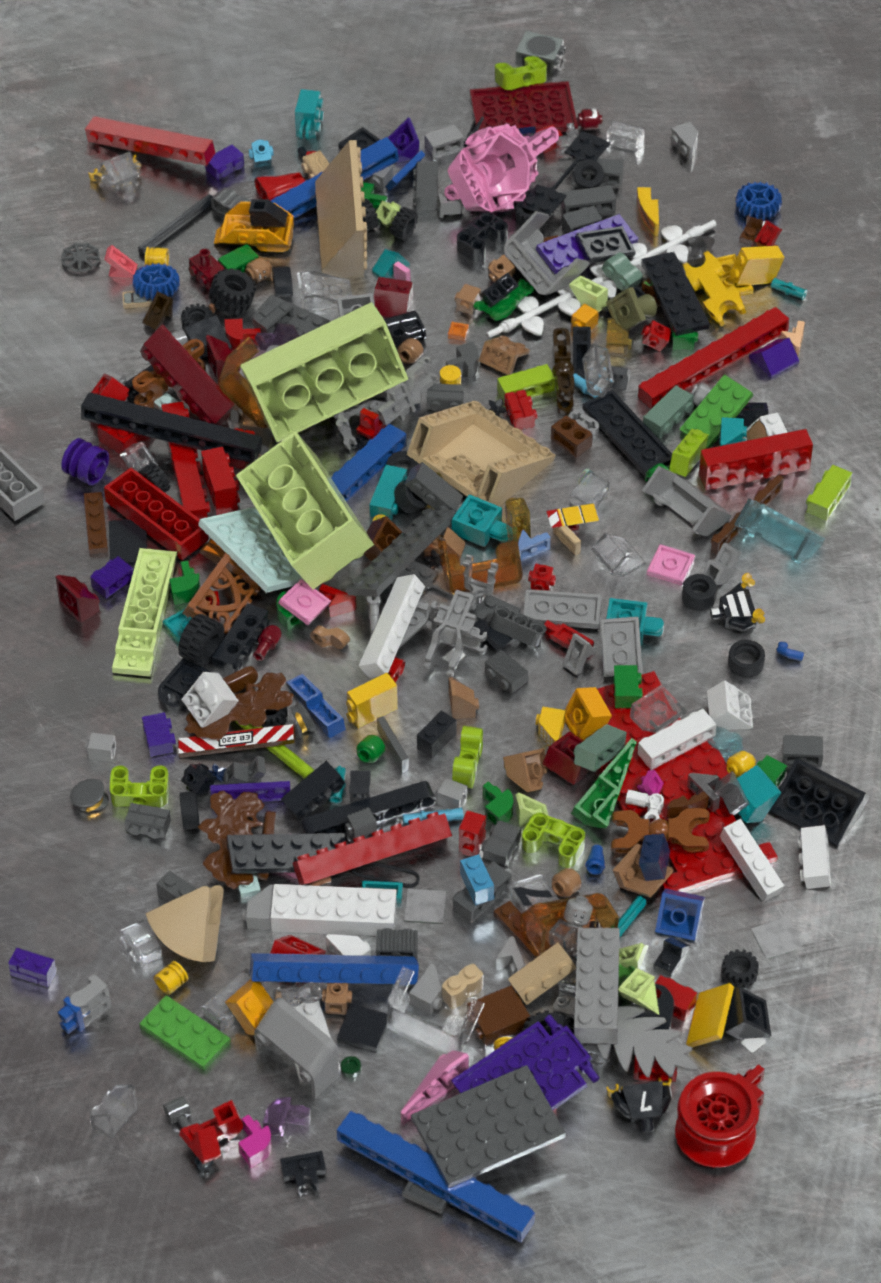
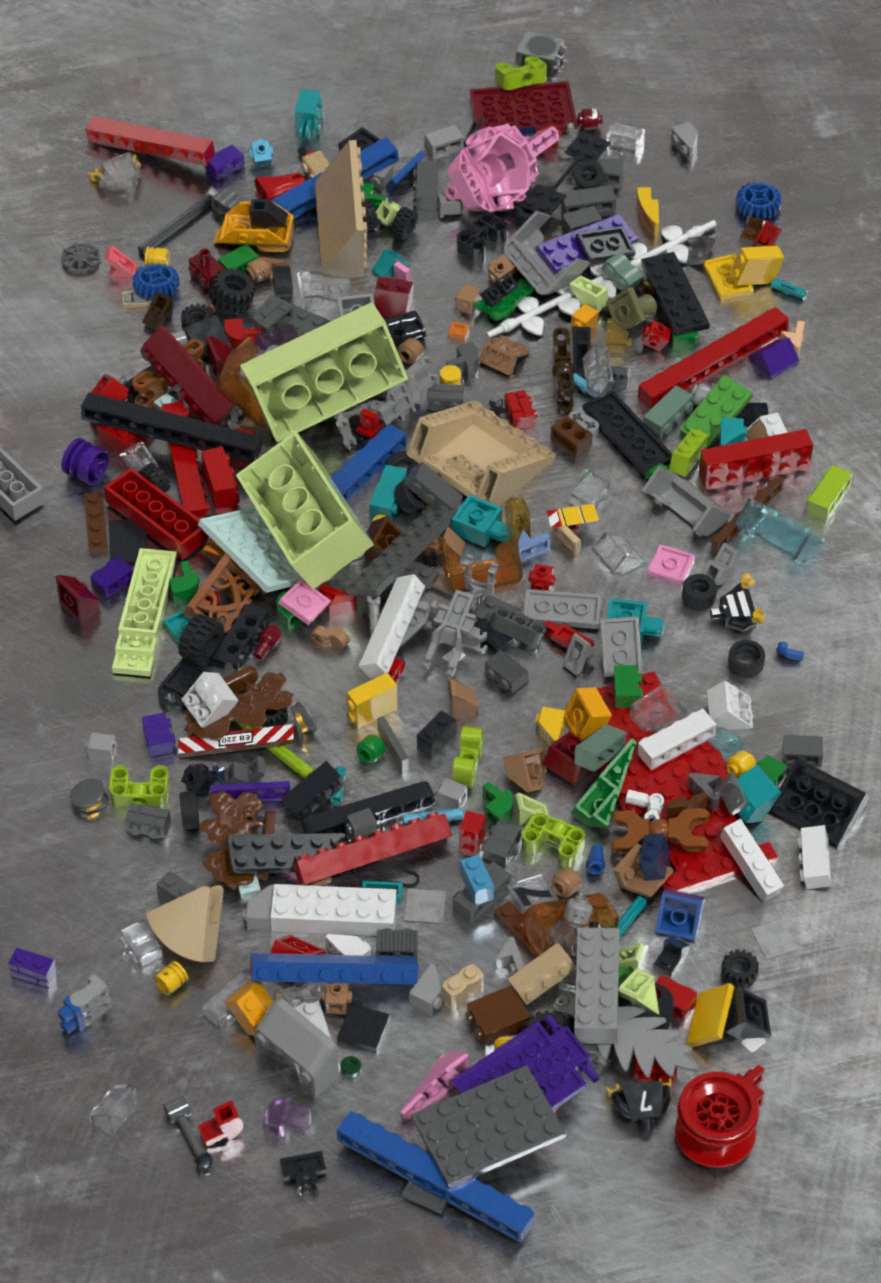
(185, 1033): bright green plate -> none
(201, 1142): red slope -> none
(258, 1143): dark pink brick -> none
(312, 699): blue slope -> none
(359, 785): black brick -> none
(405, 141): dark purple slope -> none
(443, 1039): clear windscreen -> none
(534, 381): lime brick -> none
(651, 783): dark pink tile -> none
(719, 298): yellow piece -> none

